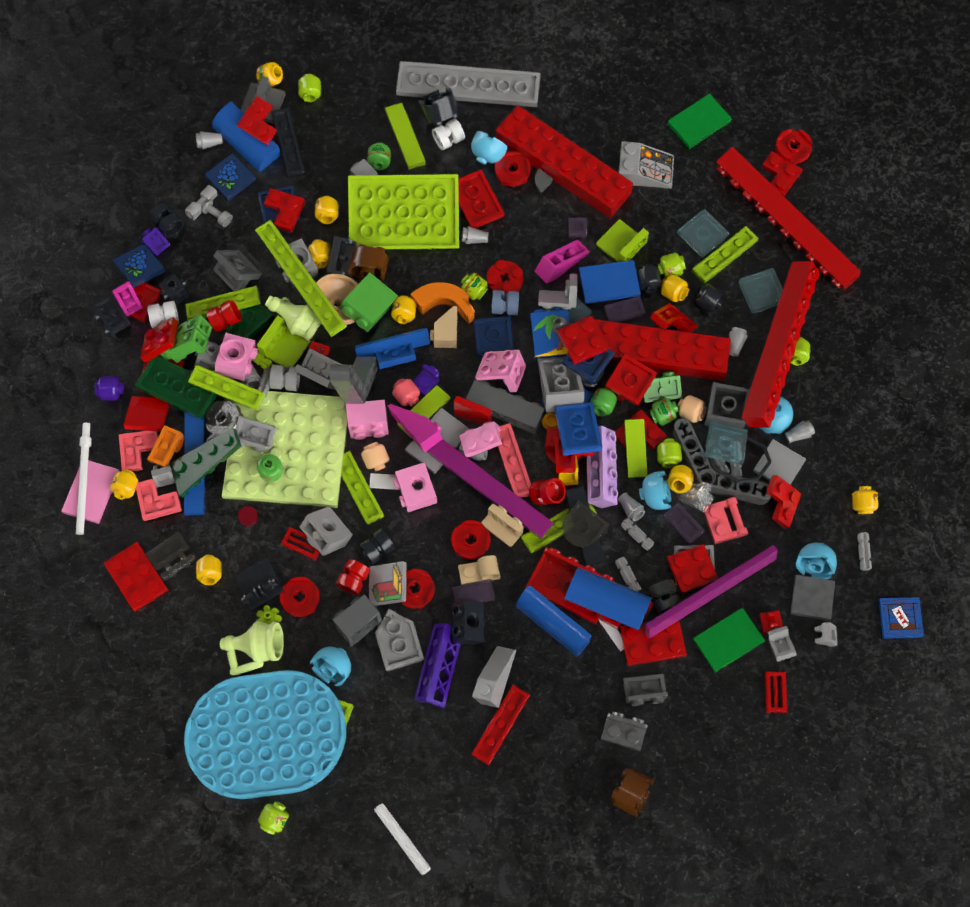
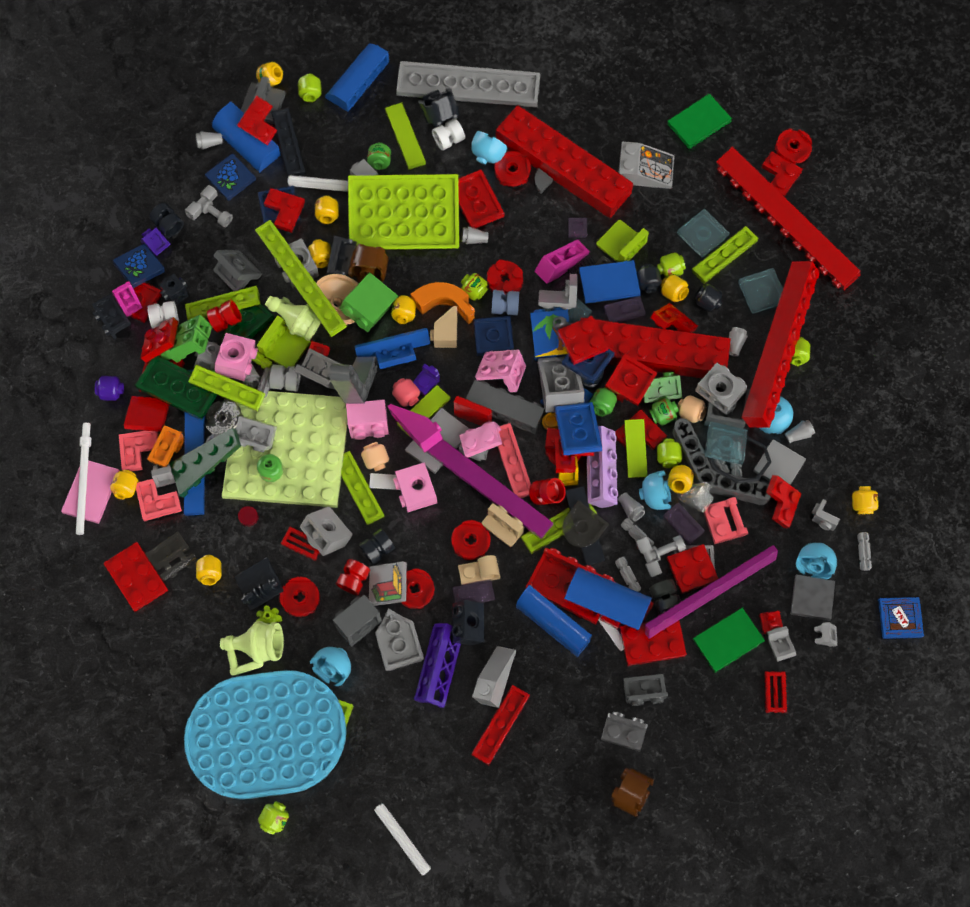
(318, 183): none -> white axle
(358, 77): none -> blue brick
(653, 555): none -> light grey bar
(721, 377): none -> light grey brick
(824, 519): none -> light grey bracket

